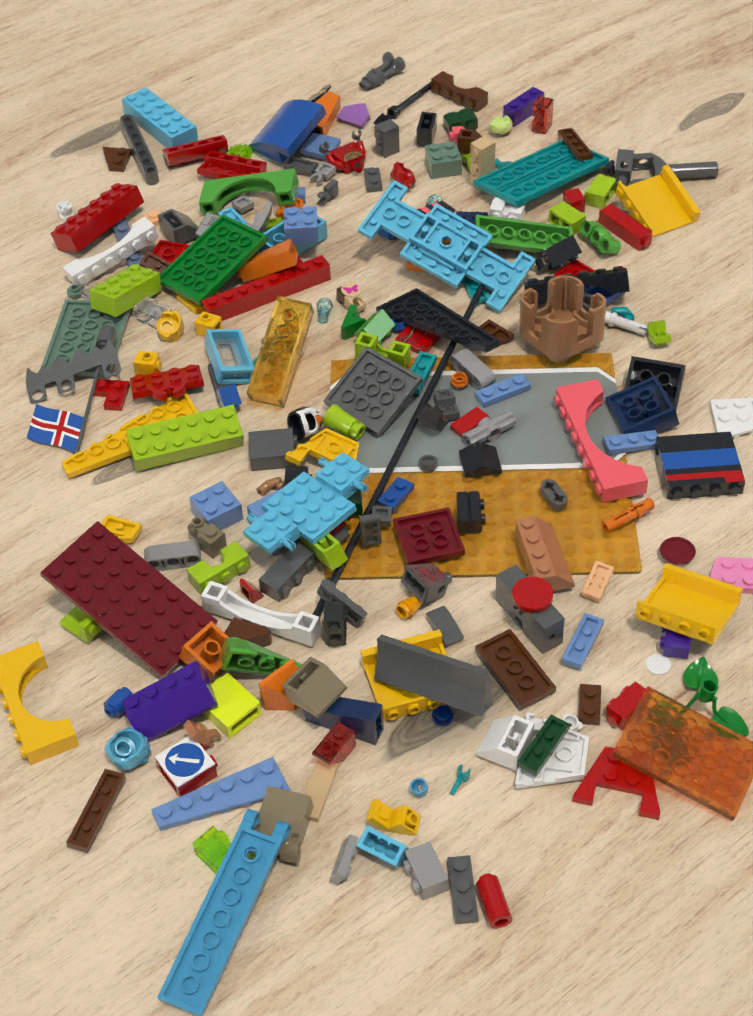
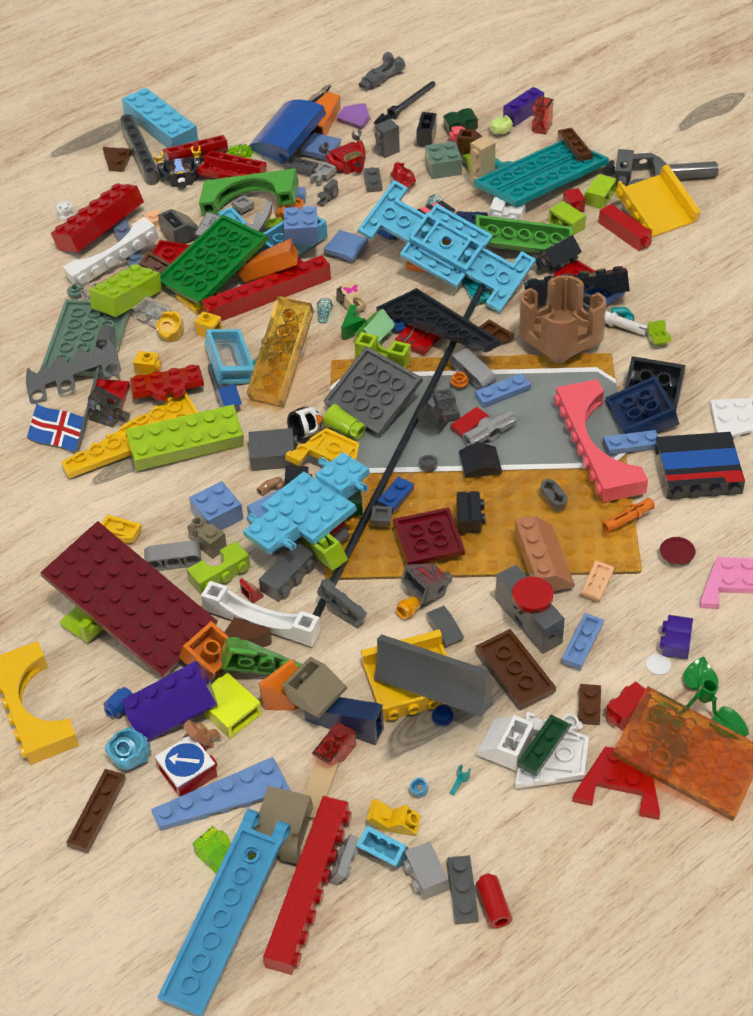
(106, 408): none -> clear smoke torso
(179, 171): none -> black torso
(306, 886): none -> red brick
(335, 623): pearl dark grey brick -> none
(346, 245): none -> medium blue tile
(370, 529): dark grey plate -> none
(422, 366): teal plate -> none
(469, 98): reddish brown arch -> none
(600, 237): bright green piece -> none
(690, 604): yellow panel -> none

